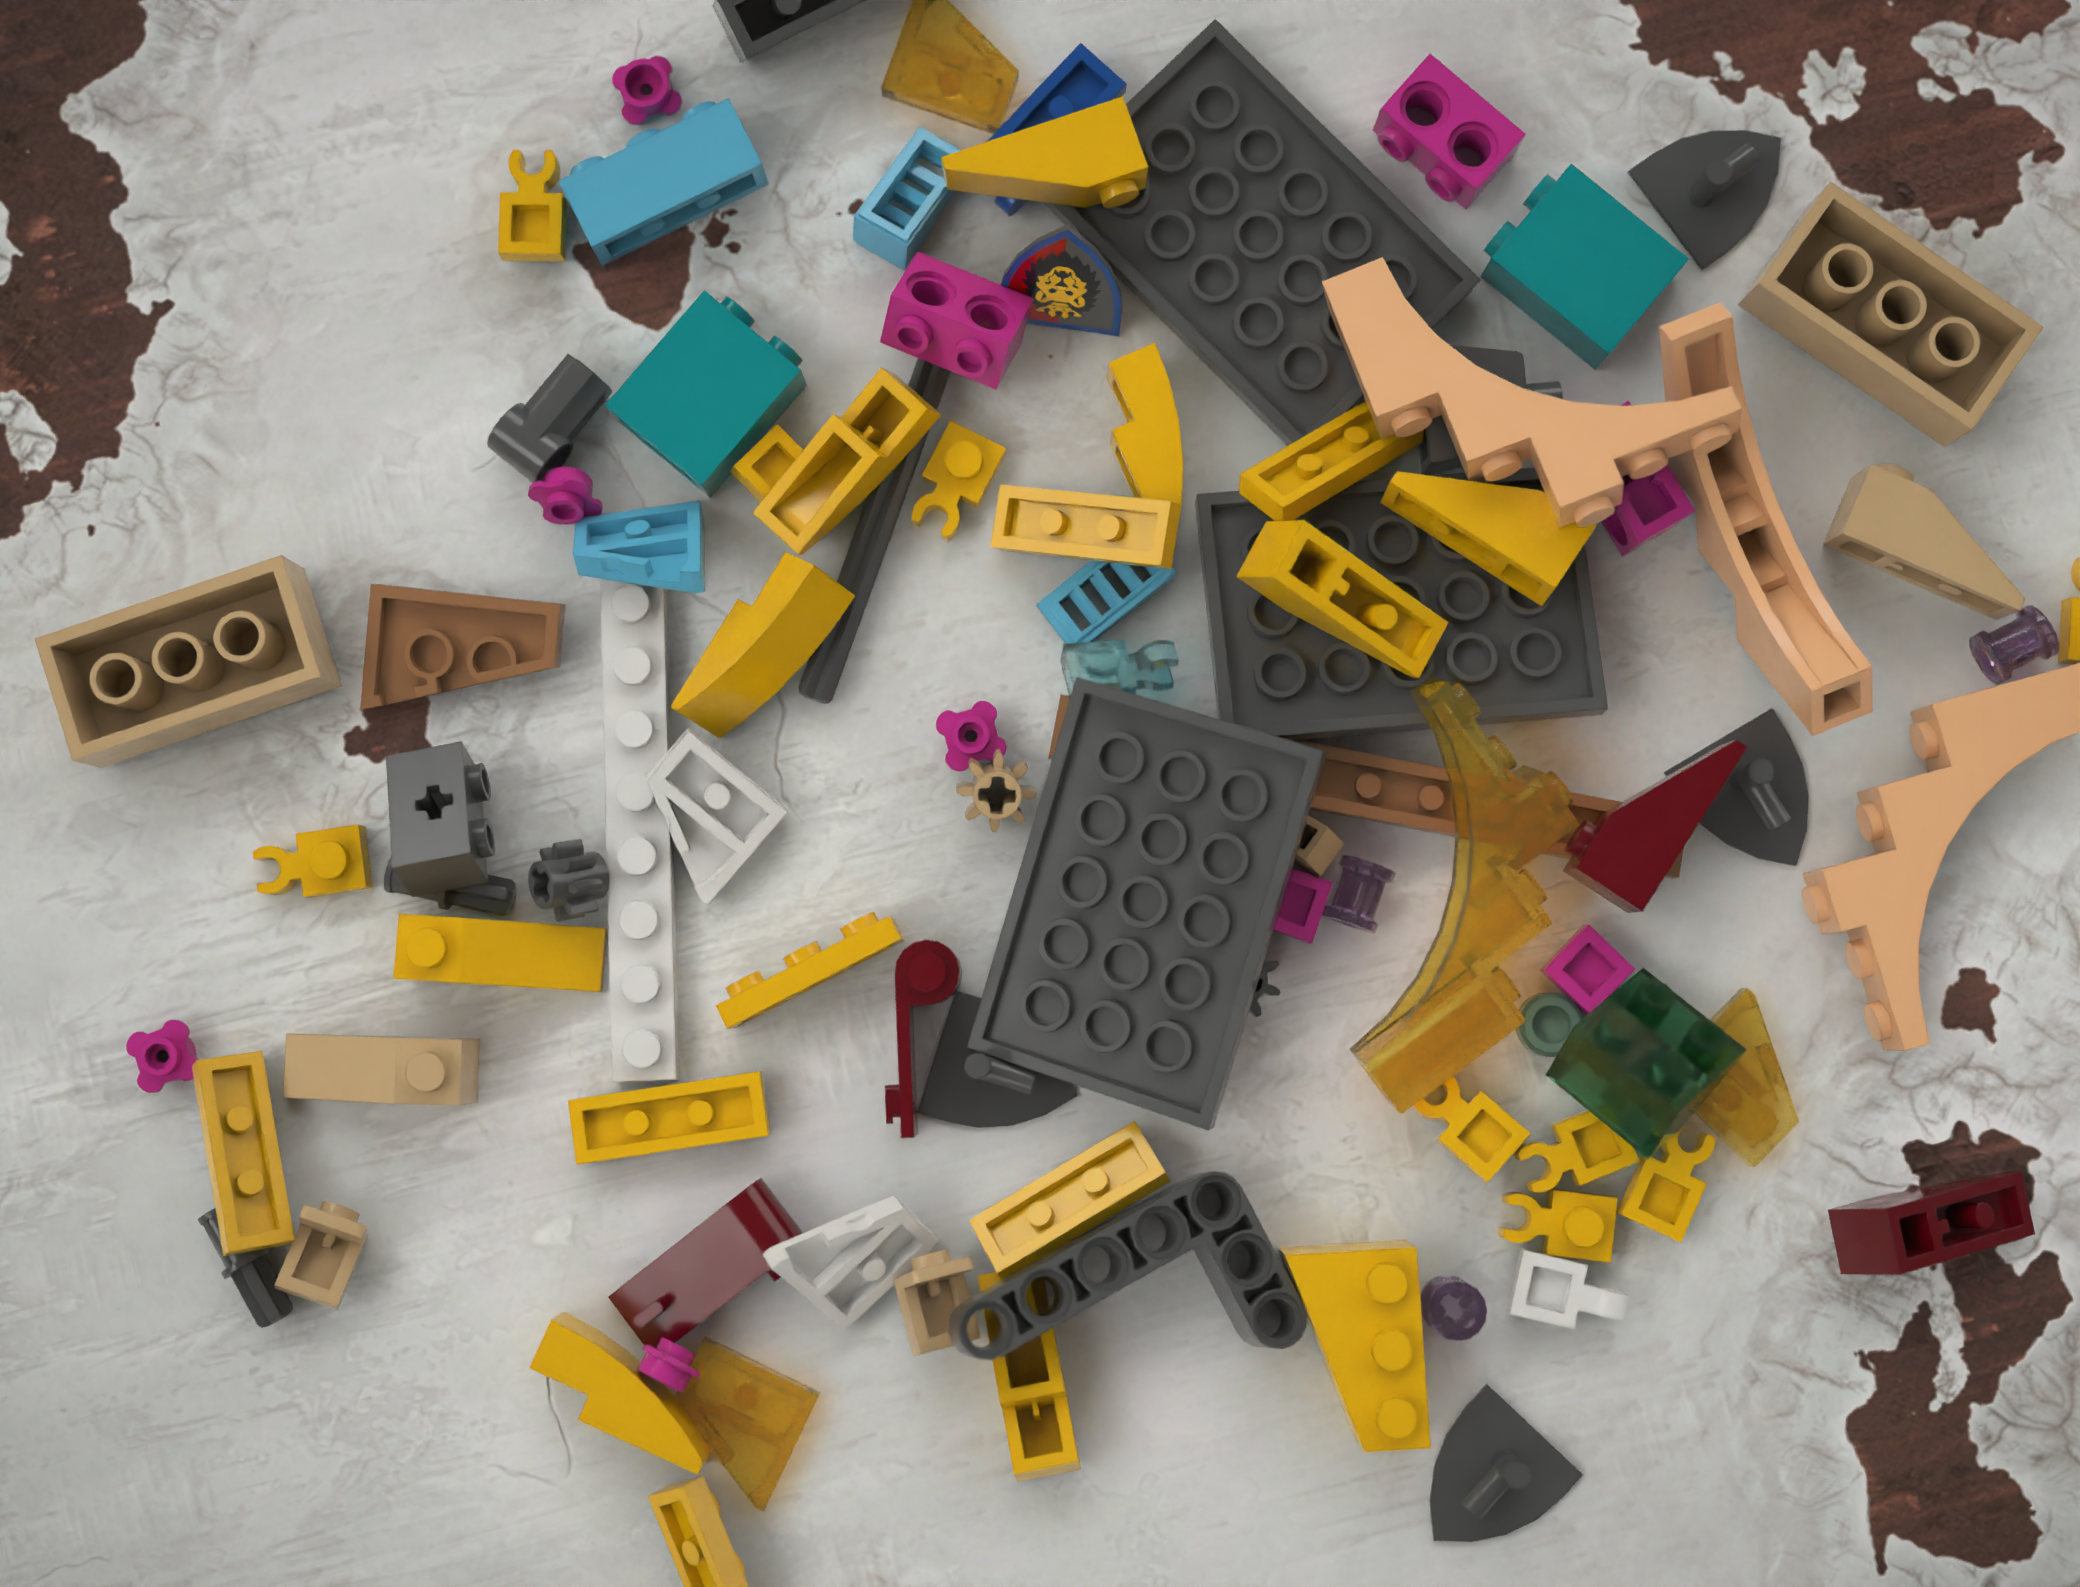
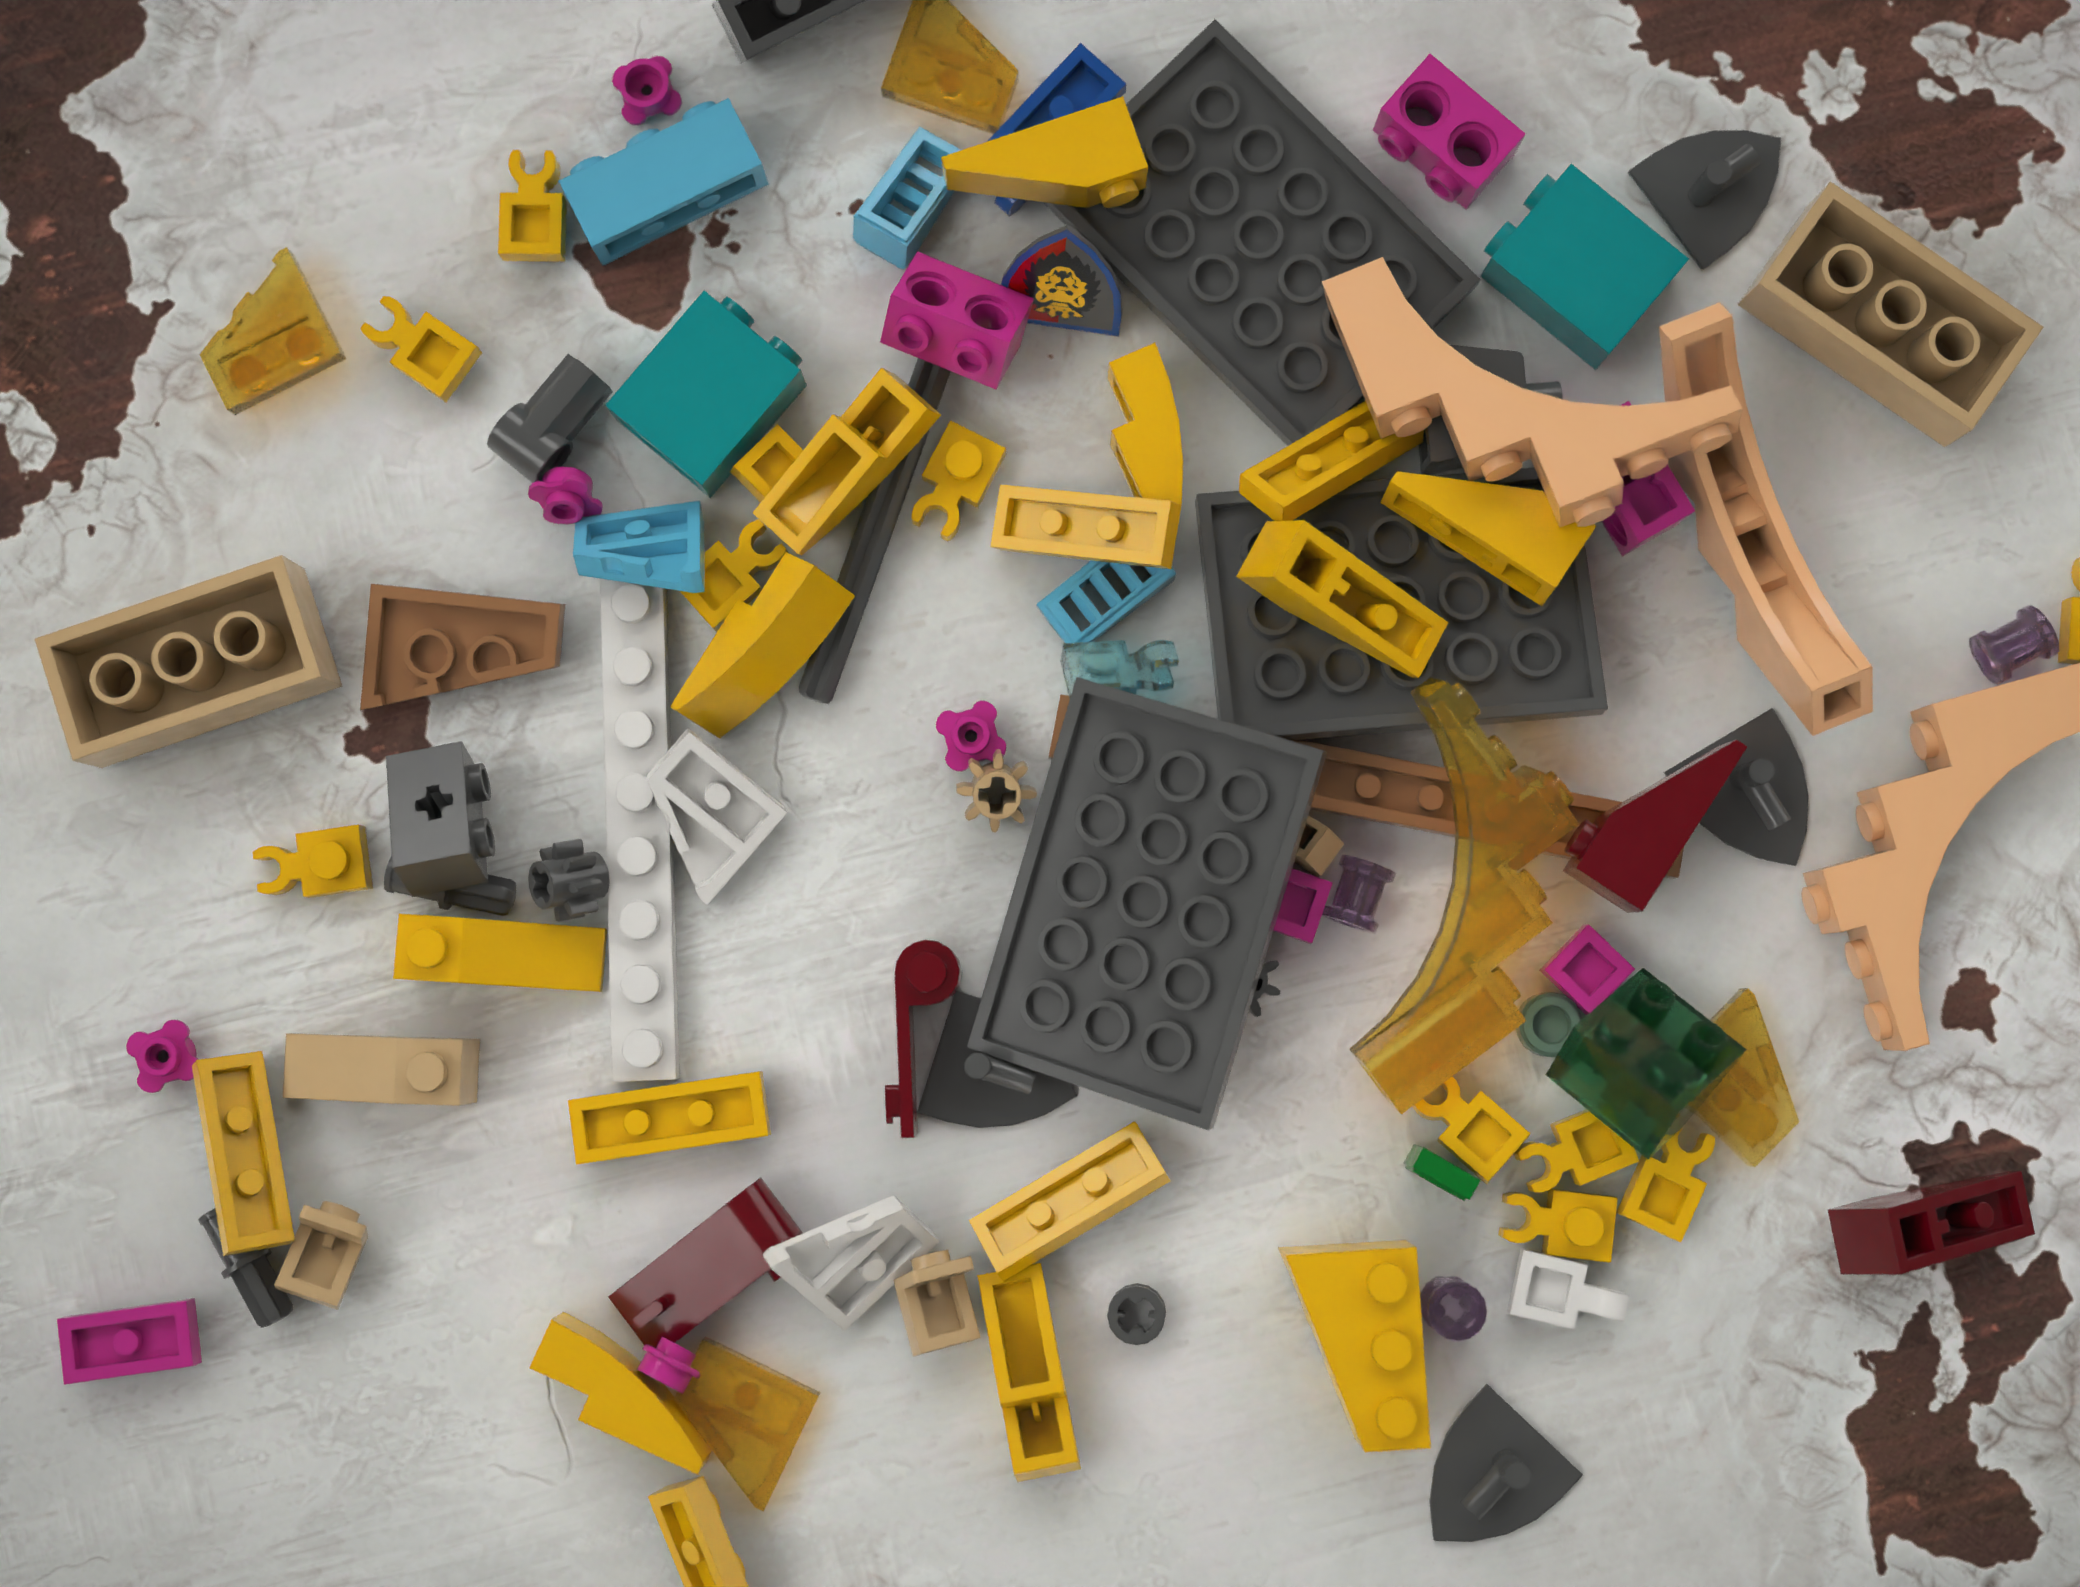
(129, 1341): none -> dark pink plate
(271, 339): none -> clear yellow wing
(427, 351): none -> yellow plate
(730, 575): none -> yellow plate
(808, 969): yellow plate -> none
(1132, 1260): dark grey beam -> none
(1137, 1334): none -> dark grey bush
(1441, 1173): none -> green tile
(1916, 538): tan slope -> none

